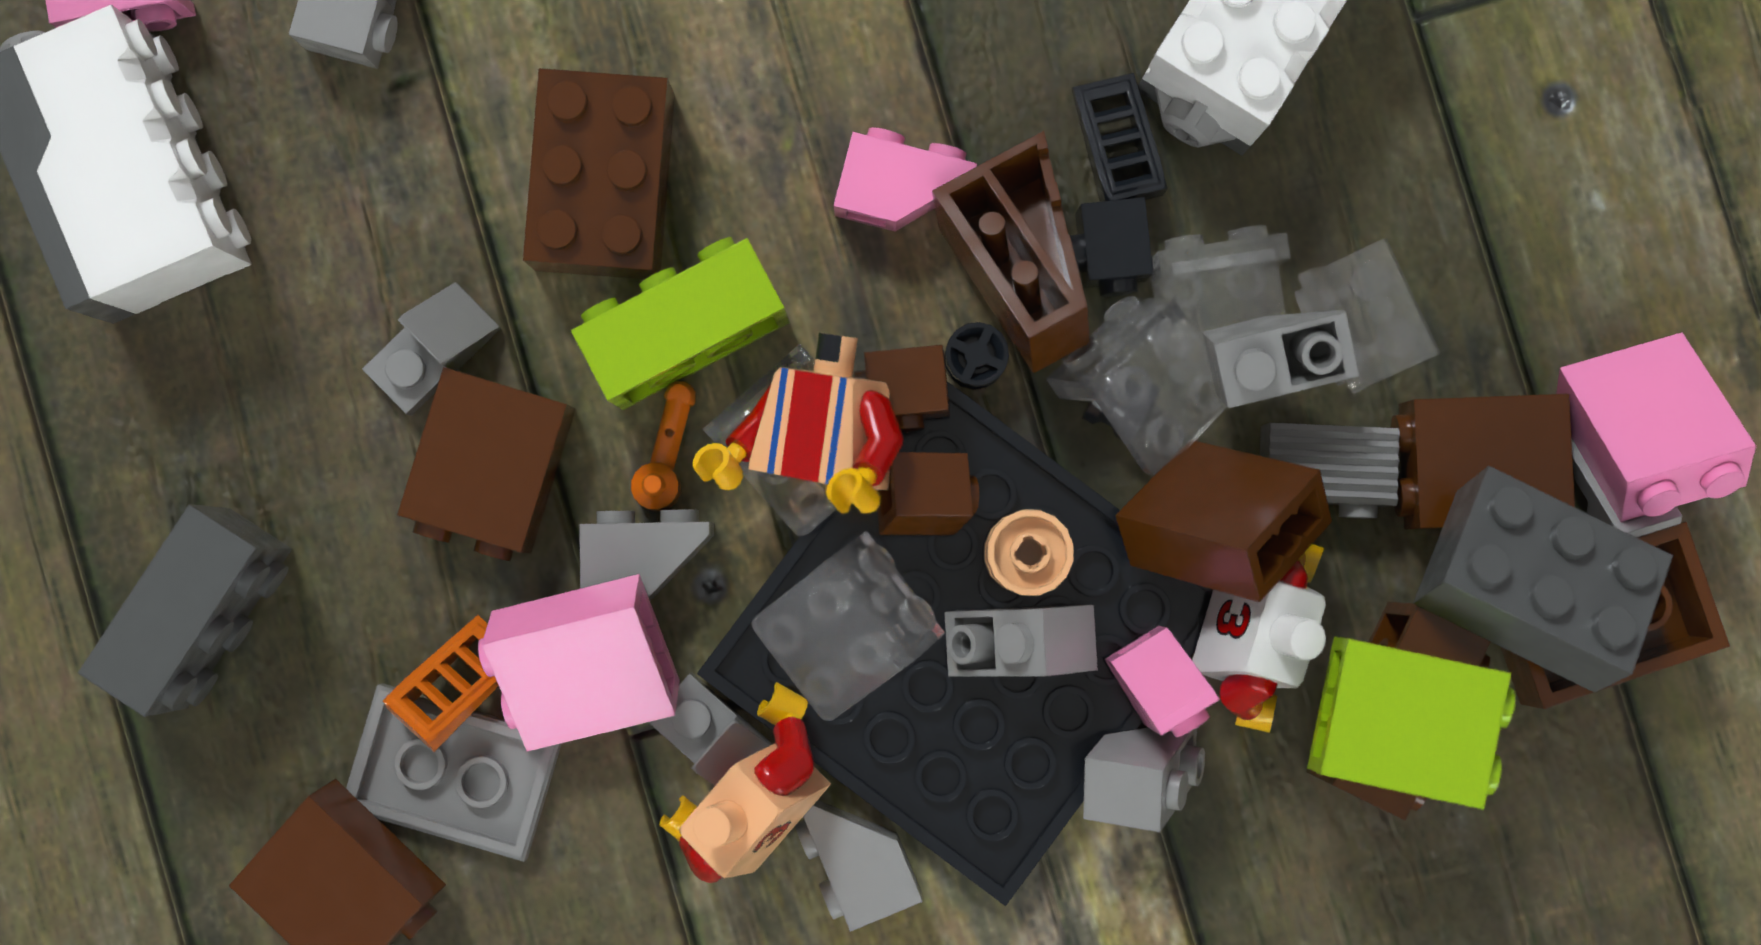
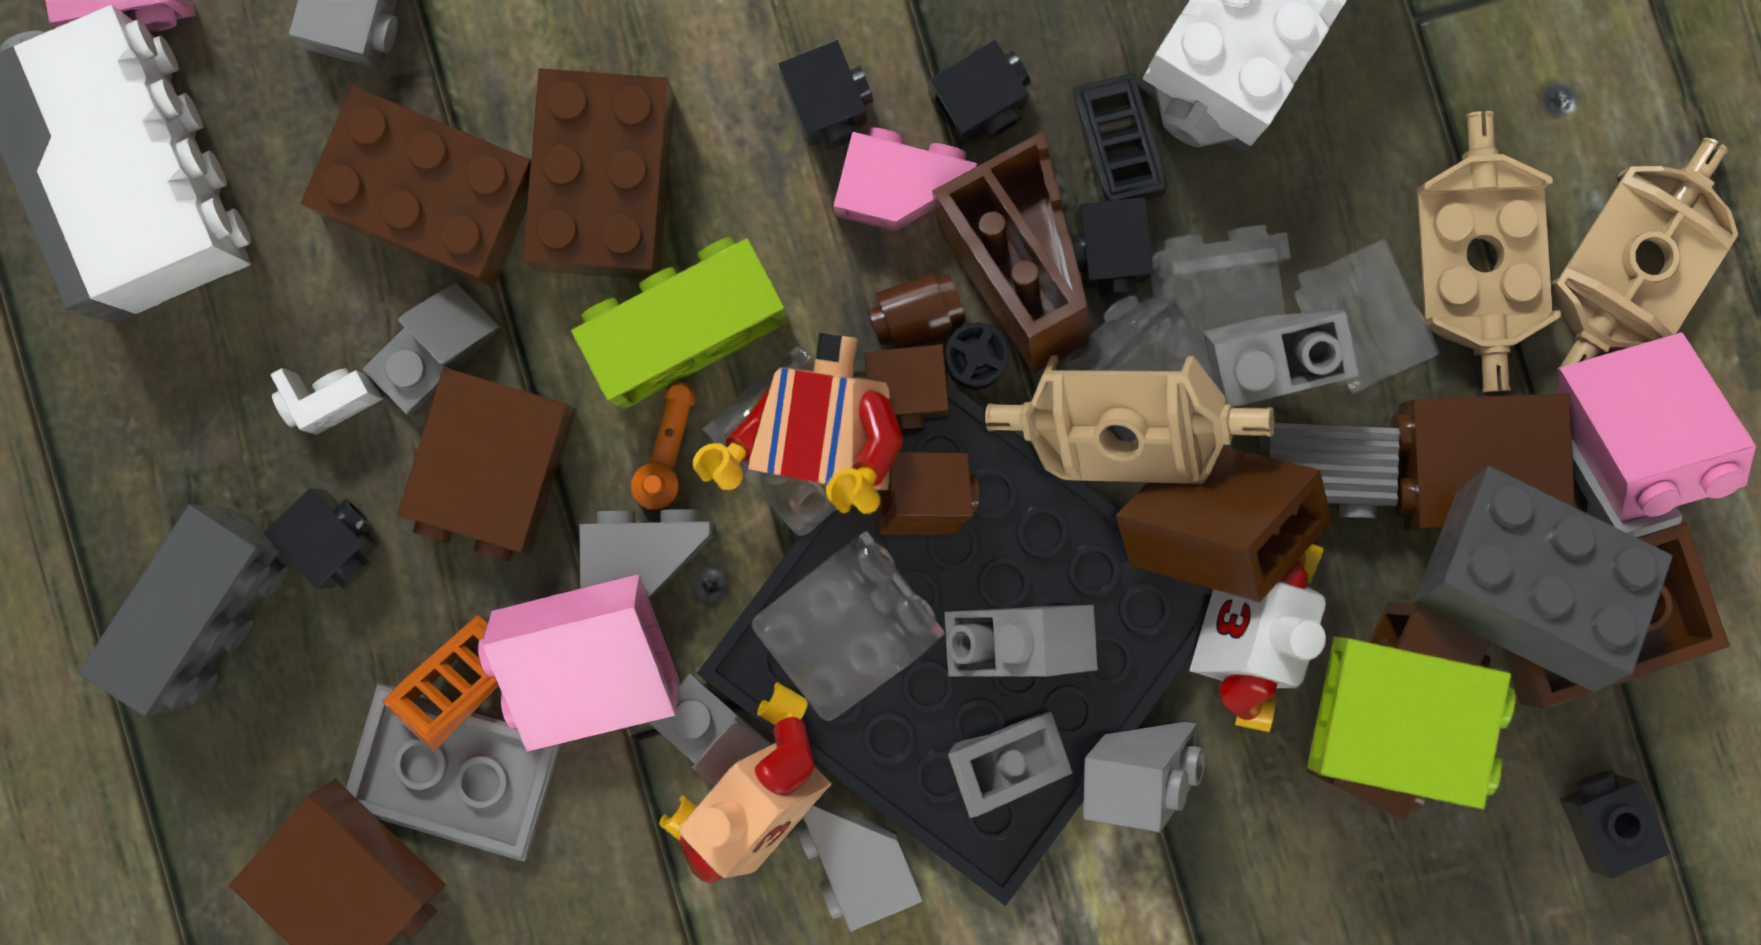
(324, 539): none -> black brick
(334, 399): none -> white bracket
(421, 186): none -> reddish brown brick
(826, 94): none -> black brick
(916, 311): none -> reddish brown brick
(981, 92): none -> black brick
(1009, 763): none -> light grey slope
(1028, 552): light nougat wheel -> none
(1162, 683): bright pink slope -> none
(1173, 413): none -> tan plate
(1506, 206): none -> tan plate
(1603, 288): none -> tan plate
(1614, 824): none -> black brick

